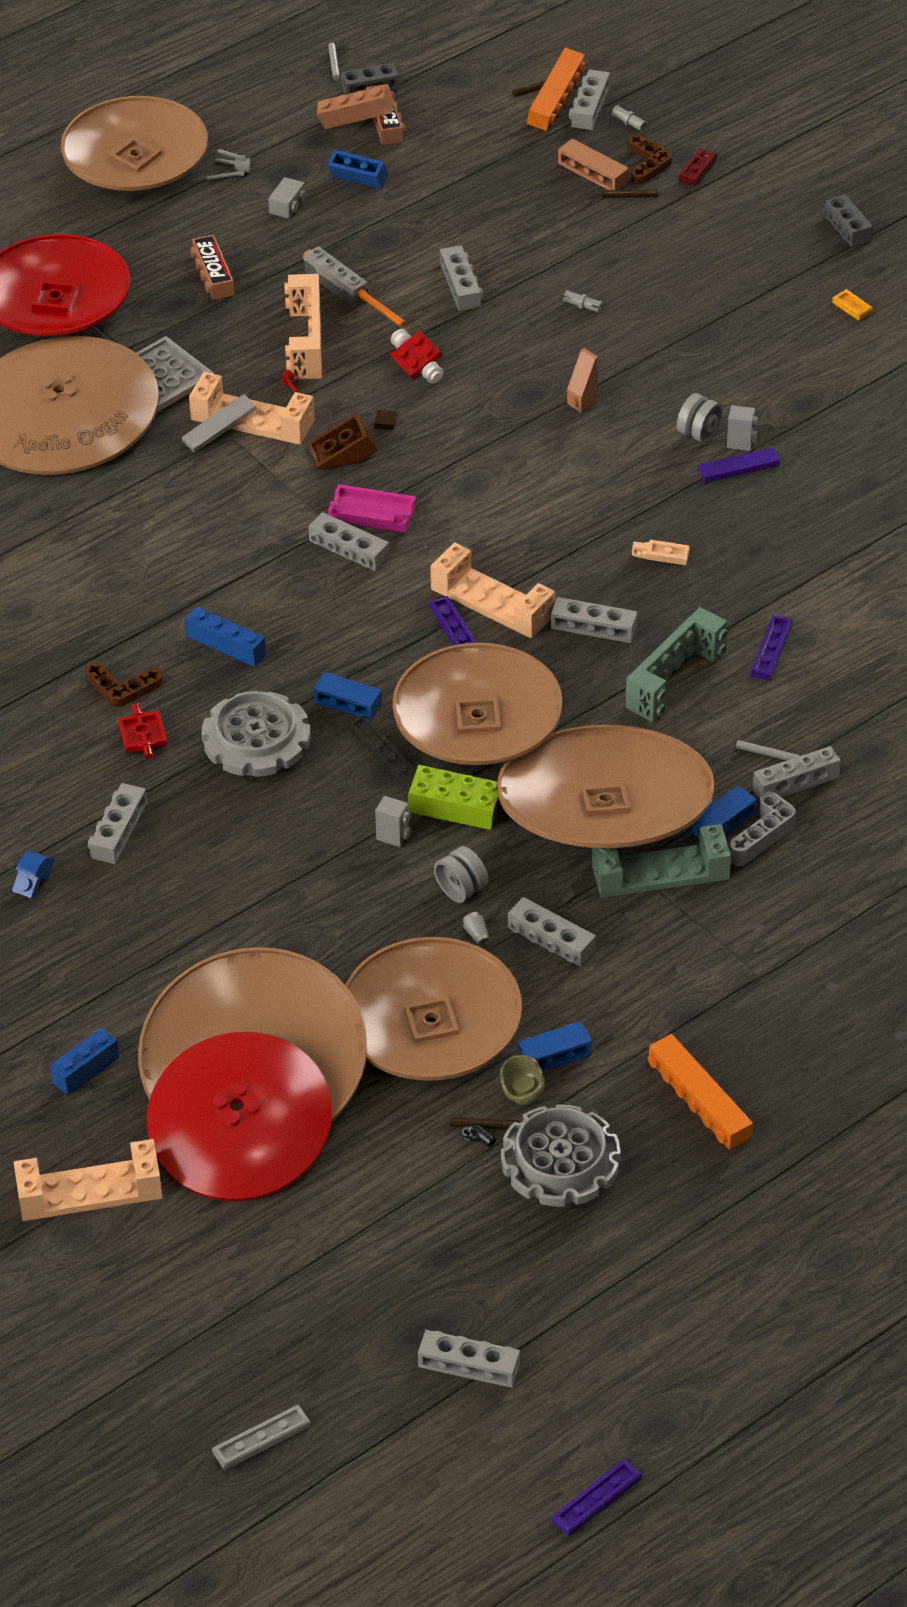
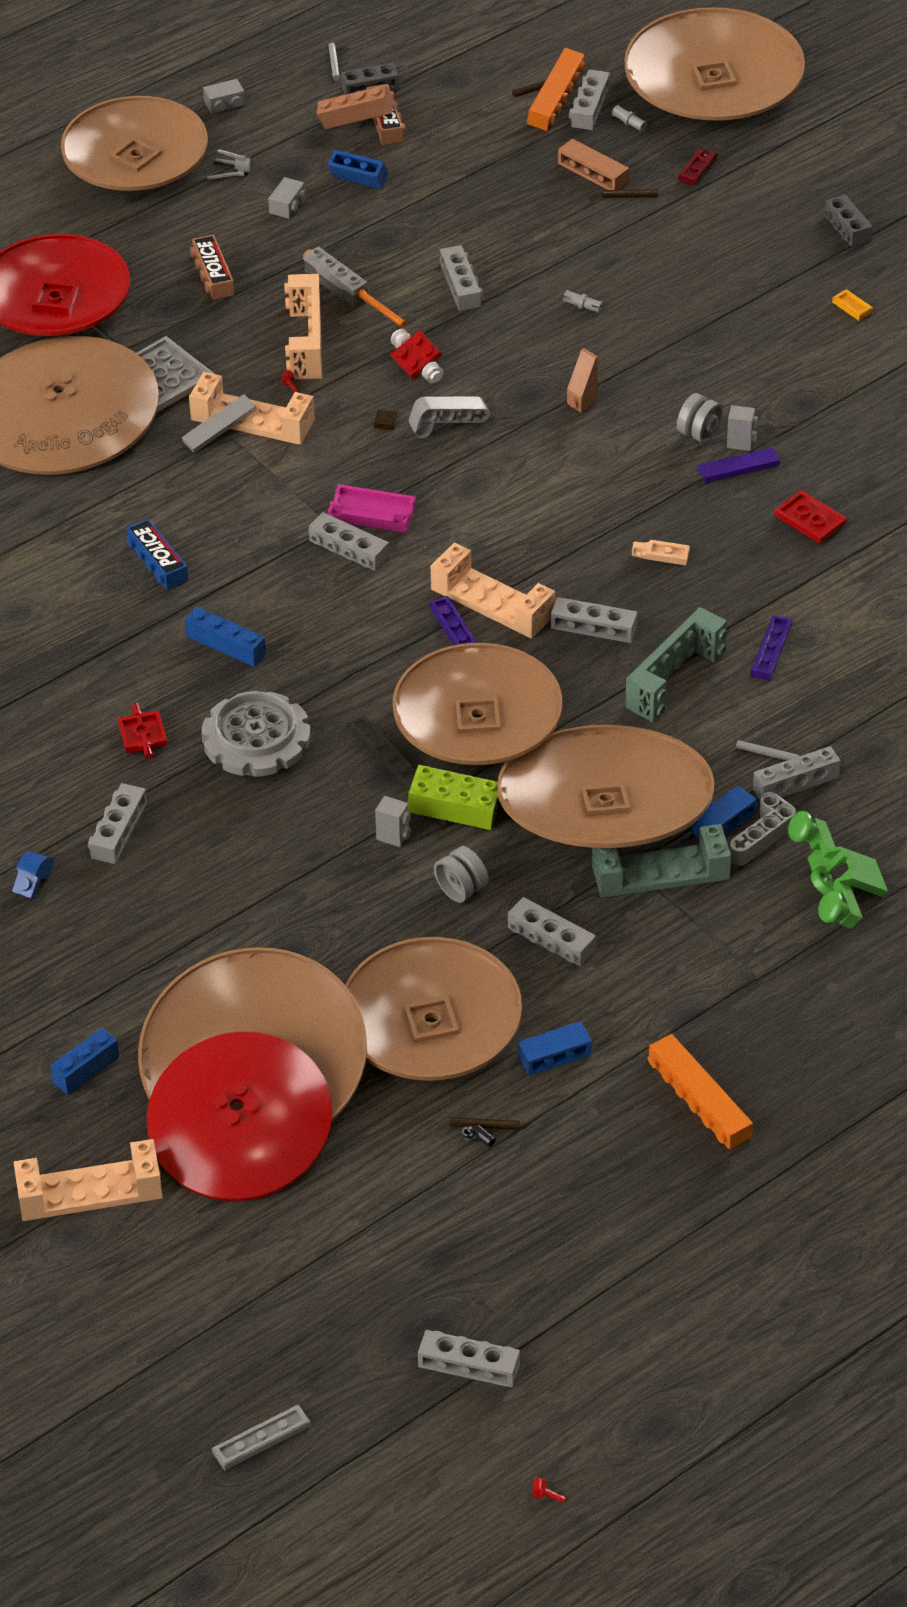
(121, 694): reddish brown beam -> none
(157, 554): none -> brick
(224, 96): none -> light grey brick
(343, 444): reddish brown slope -> none
(347, 696): blue brick -> none
(446, 410): none -> light grey beam
(476, 927): light grey cone -> none
(522, 1079): olive piece -> none
(539, 1490): none -> red hand
(560, 1155): light grey piece -> none
(596, 1497): dark purple tile -> none
(660, 158): reddish brown beam -> none
(714, 63): none -> medium nougat dish
(810, 517): none -> red plate
(863, 872): none -> bright green piece

